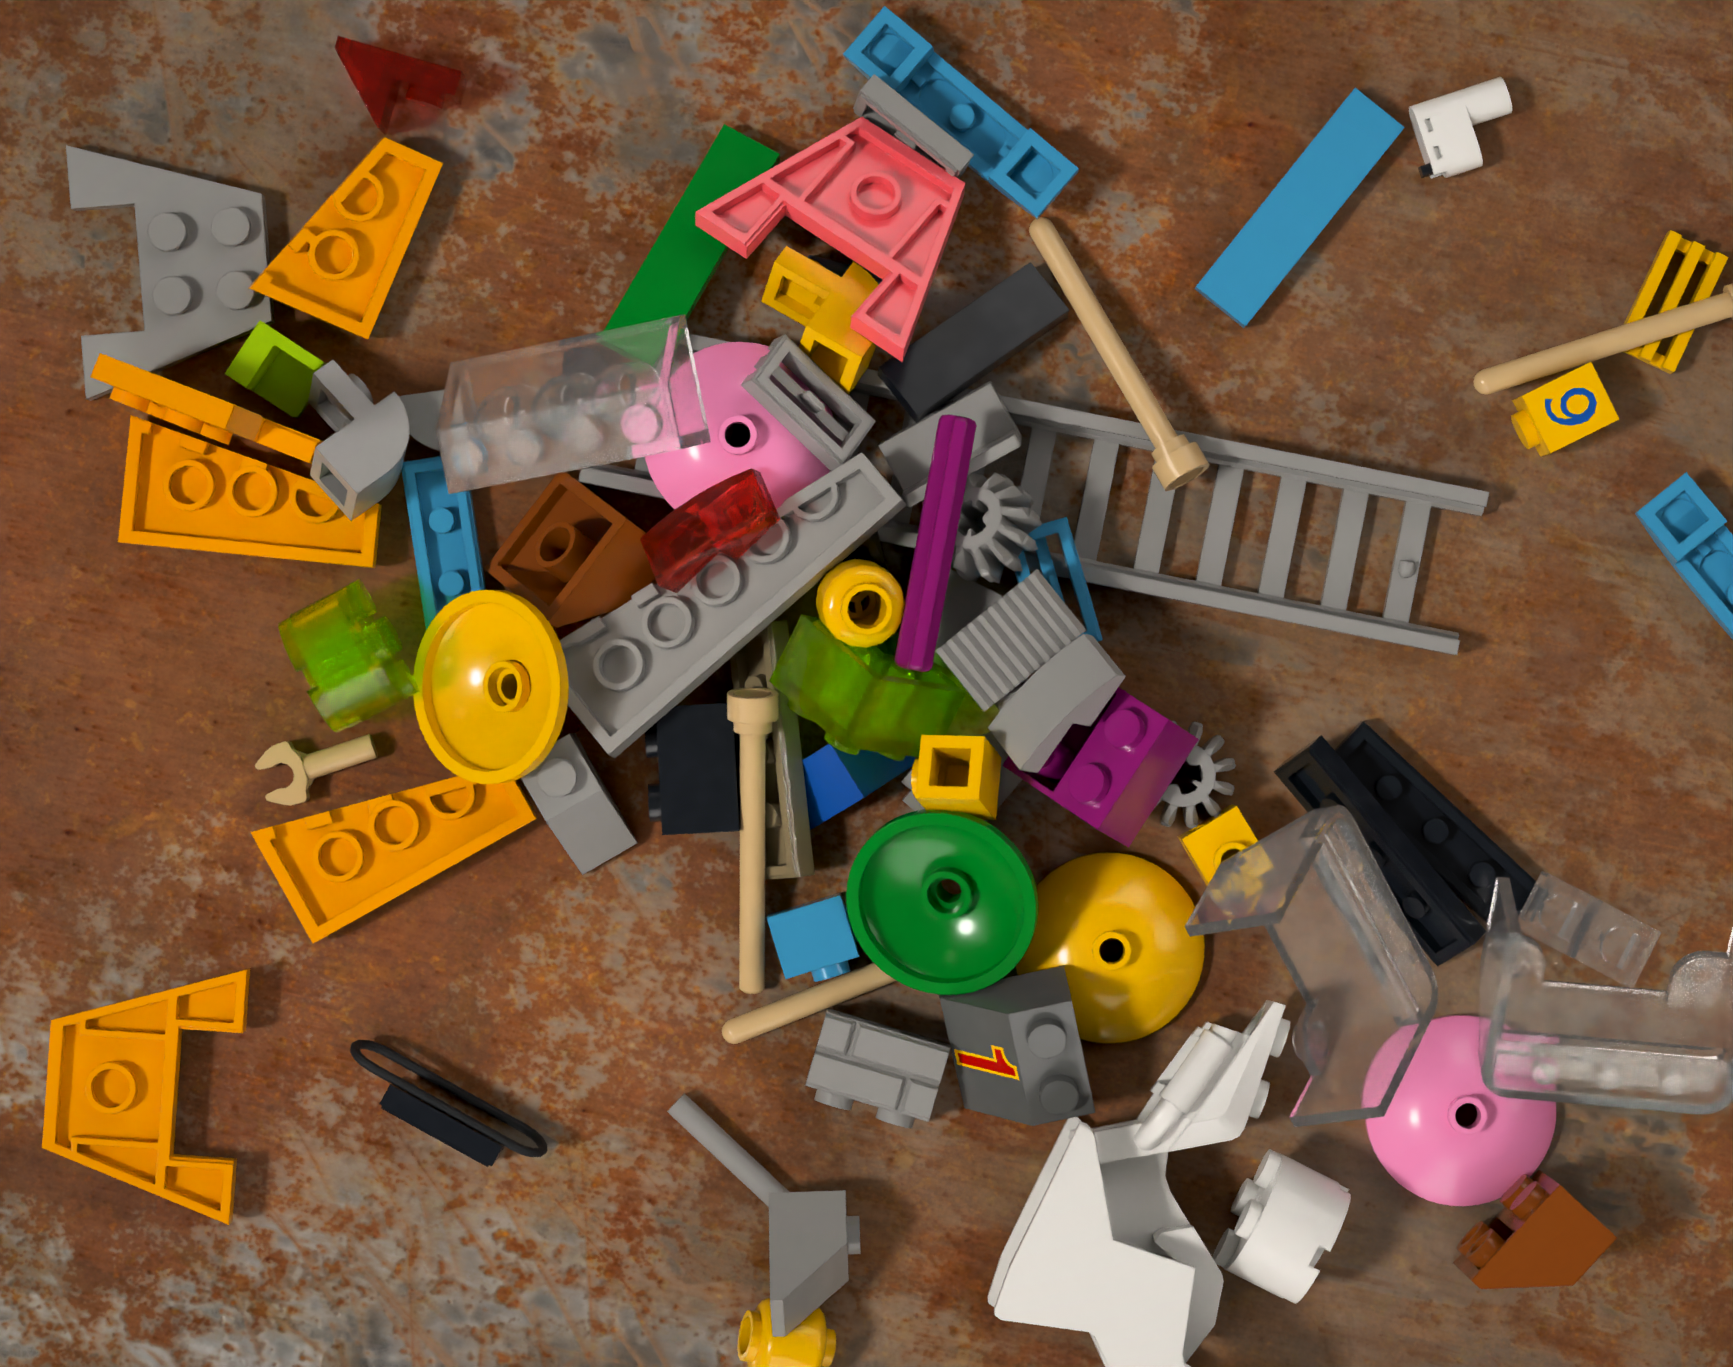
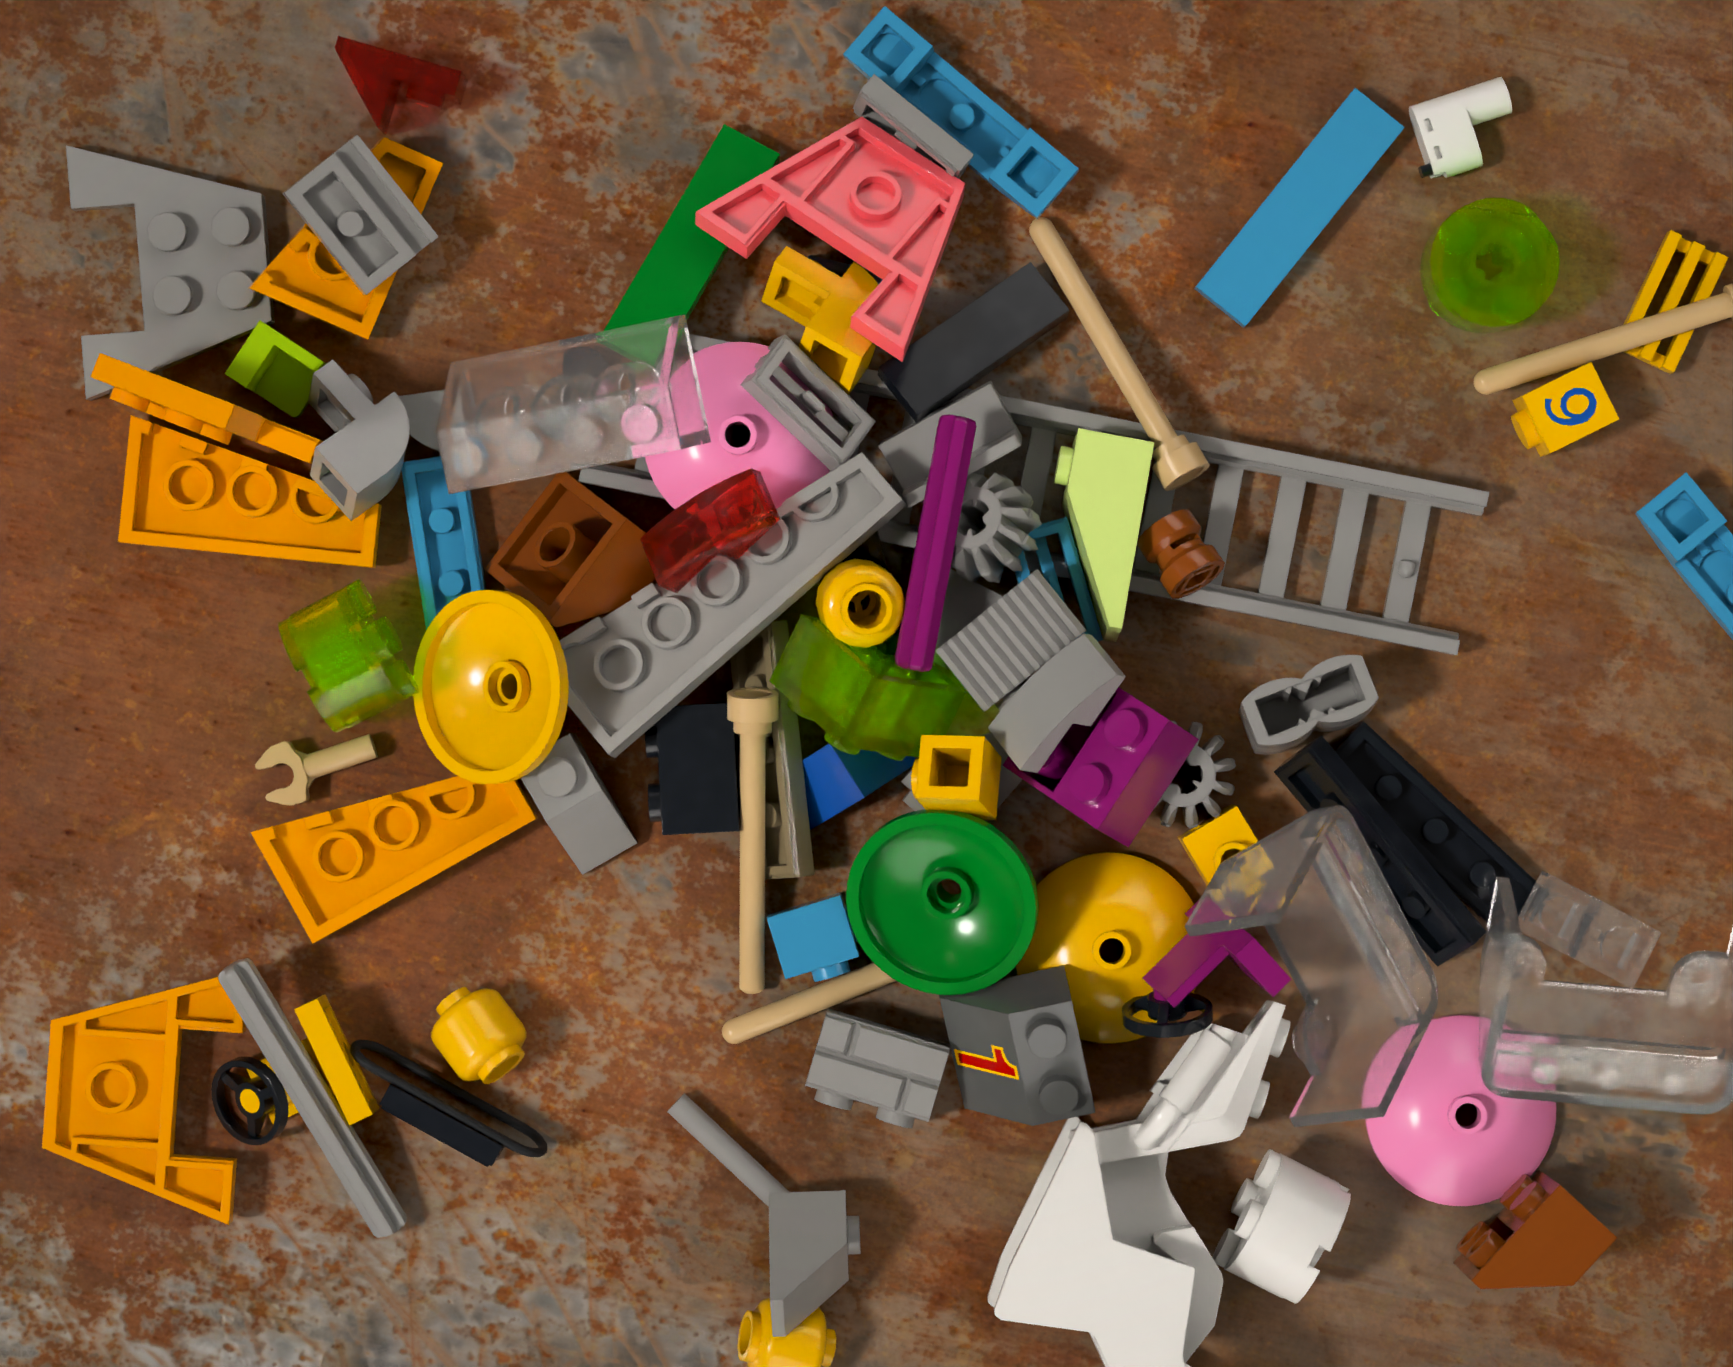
(266, 1094): none -> piece
(312, 1097): none -> light grey axle
(360, 215): none -> light grey plate
(478, 1034): none -> yellow head
(1104, 508): none -> yellowish green slope
(1180, 553): none -> dark orange wheel
(1185, 969): none -> magenta piece
(1324, 700): none -> light grey brick
(1517, 243): none -> clear neon green brick

